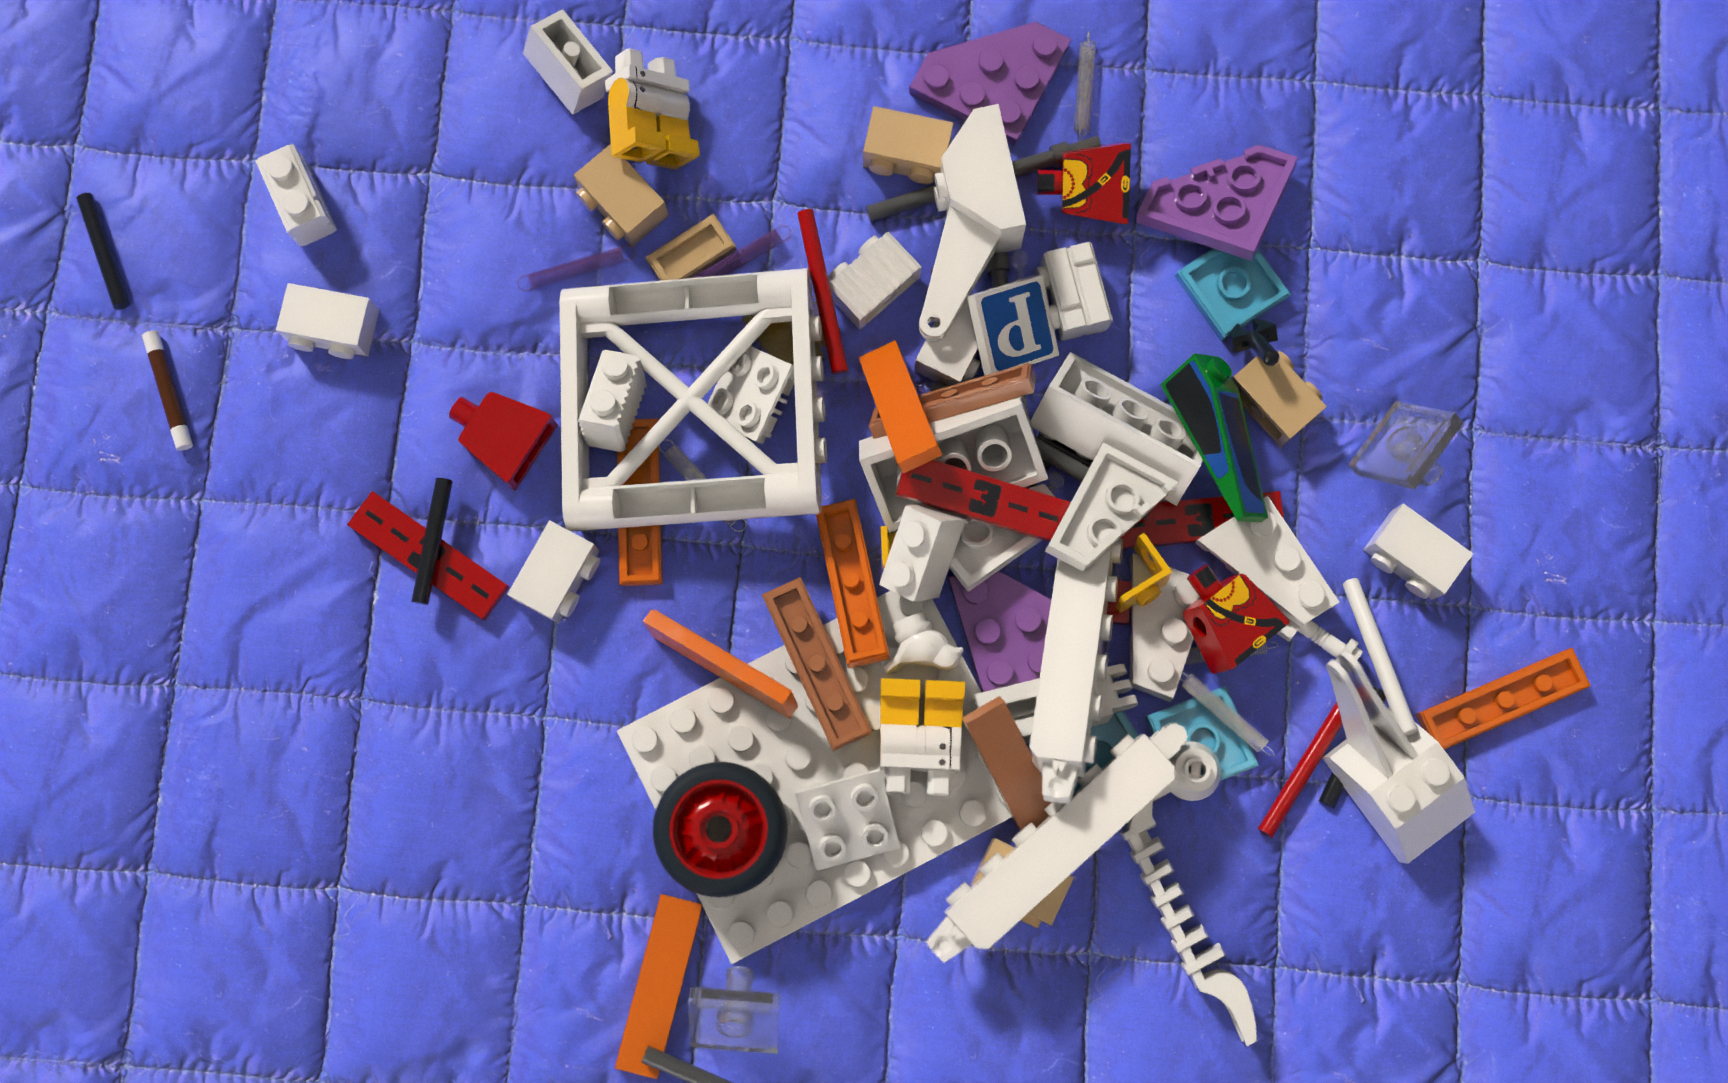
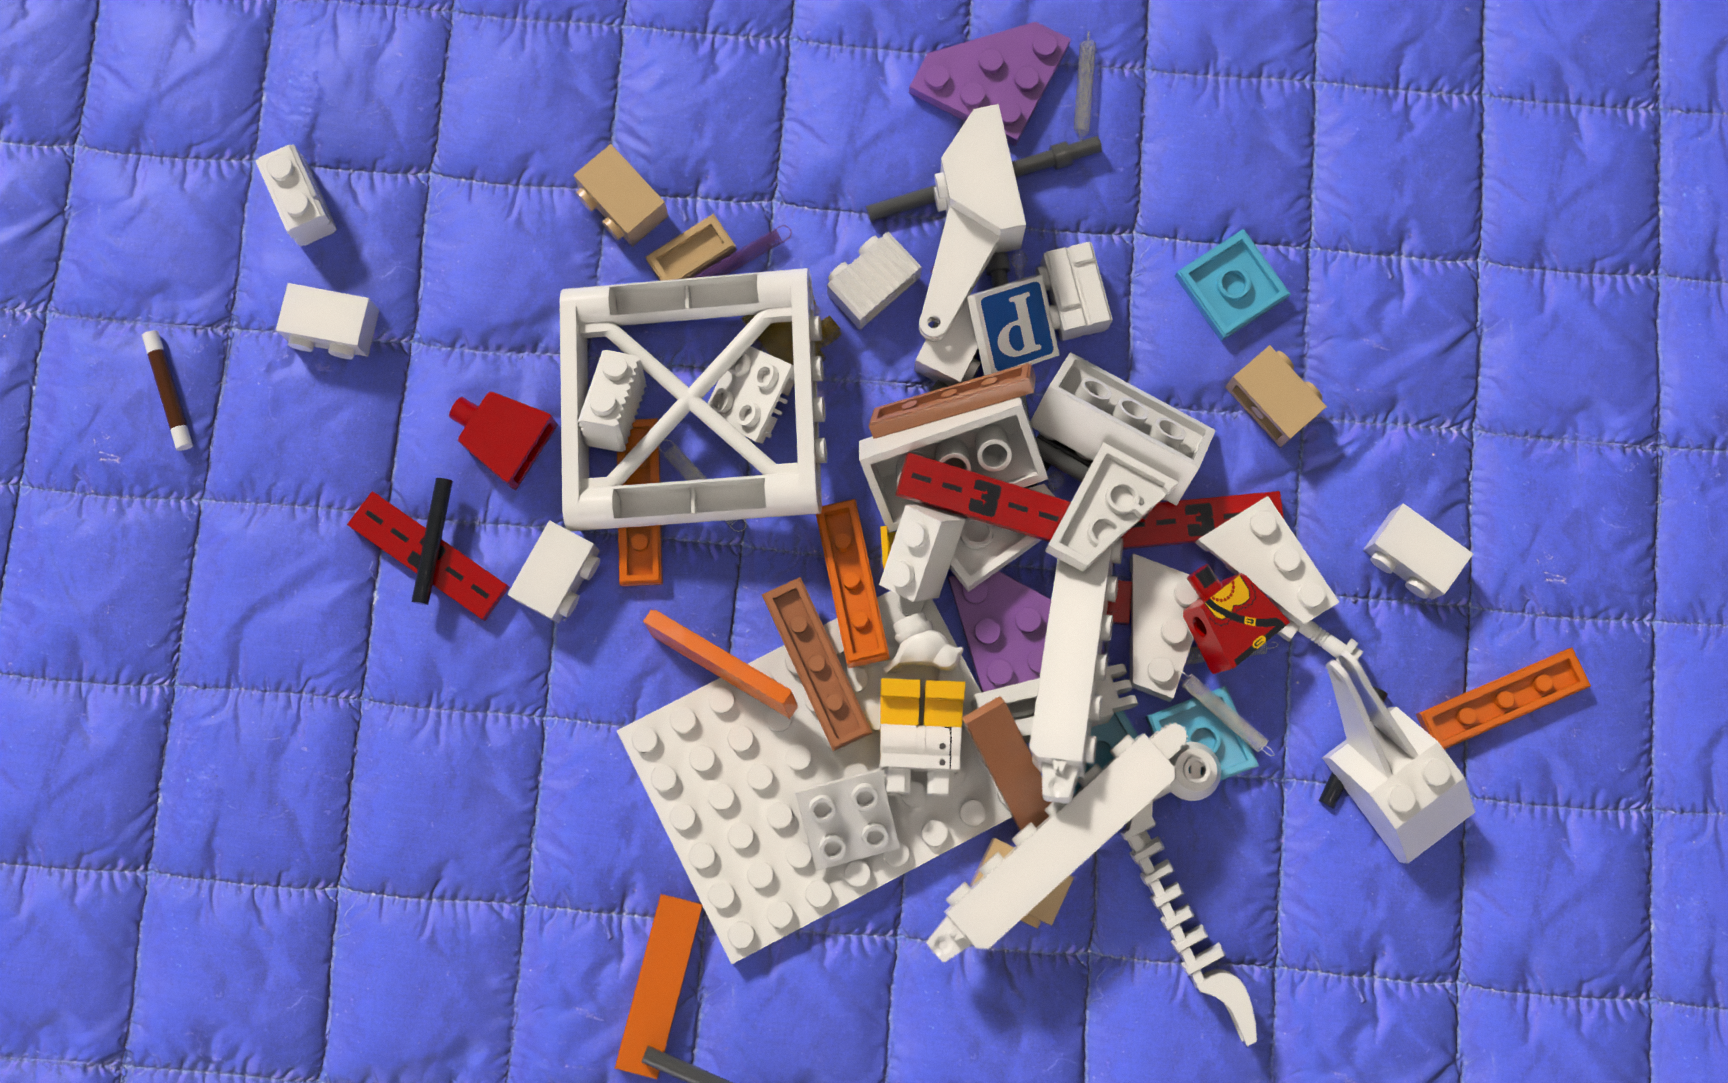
(103, 251): black bar -> none
(567, 61): white brick -> none
(573, 264): medium lavender piece -> none
(649, 112): hips -> none
(734, 1016): clear tile -> none
(756, 834): wheel -> none
(822, 291): red bar -> none
(900, 407): orange tile -> none
(905, 144): tan brick -> none
(1092, 182): torso -> none
(1149, 589): yellow bracket -> none
(1216, 423): slope -> none
(1222, 201): medium lavender plate -> none
(1258, 340): black bar -> none
(1301, 773): red bar -> none
(1379, 657): white bar -> none
(1407, 446): clear tile -> none

